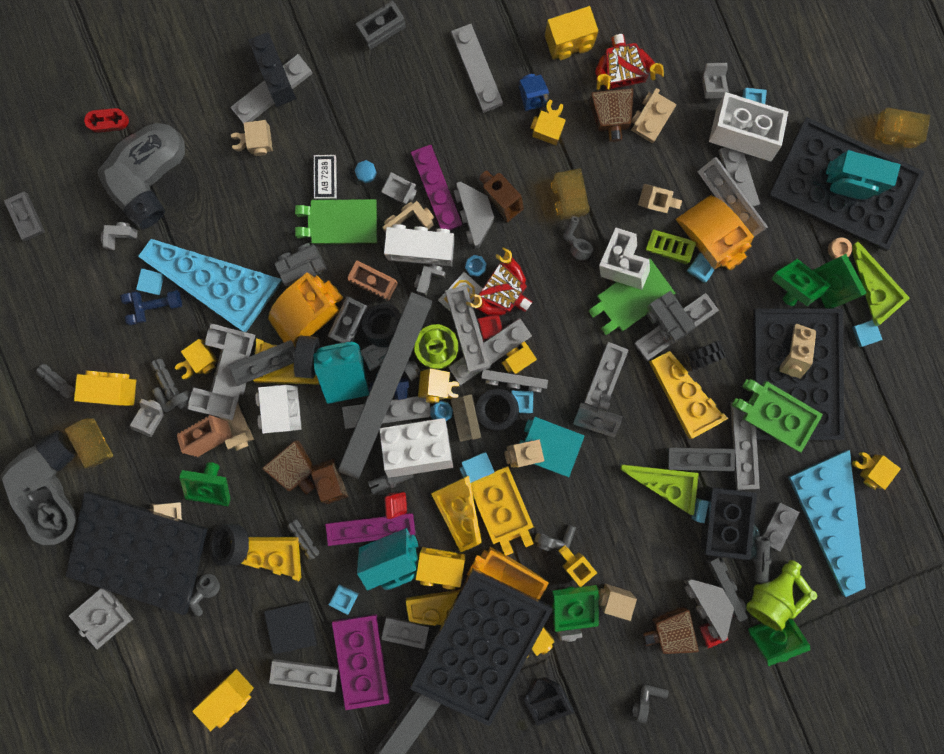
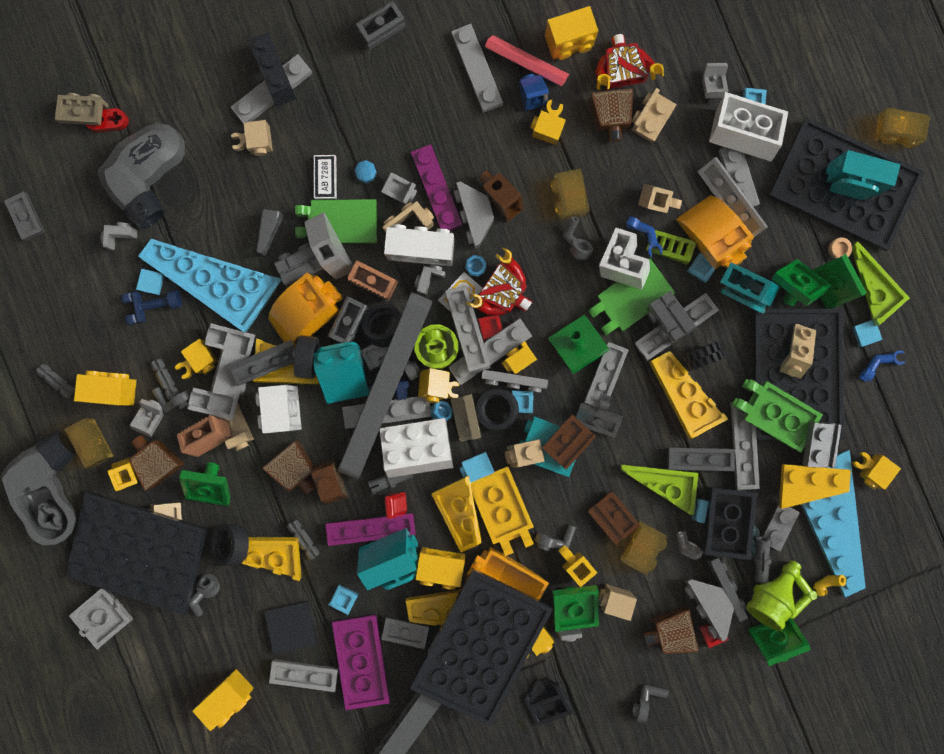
(80, 109): none -> dark tan bracket
(122, 474): none -> yellow brick
(153, 462): none -> reddish brown torso
(268, 227): none -> dark grey slope
(327, 246): none -> light grey slope
(526, 60): none -> coral tile
(568, 441): none -> reddish brown plate
(578, 344): none -> green tile
(613, 517): none -> reddish brown plate
(635, 224): none -> blue arm
(644, 548): none -> clear yellow brick
(686, 547): none -> clear arm
(748, 288): none -> teal brick
(809, 484): none -> yellow wing
(822, 444): none -> plate
(830, 580): none -> yellow arm
(869, 372): none -> blue arm

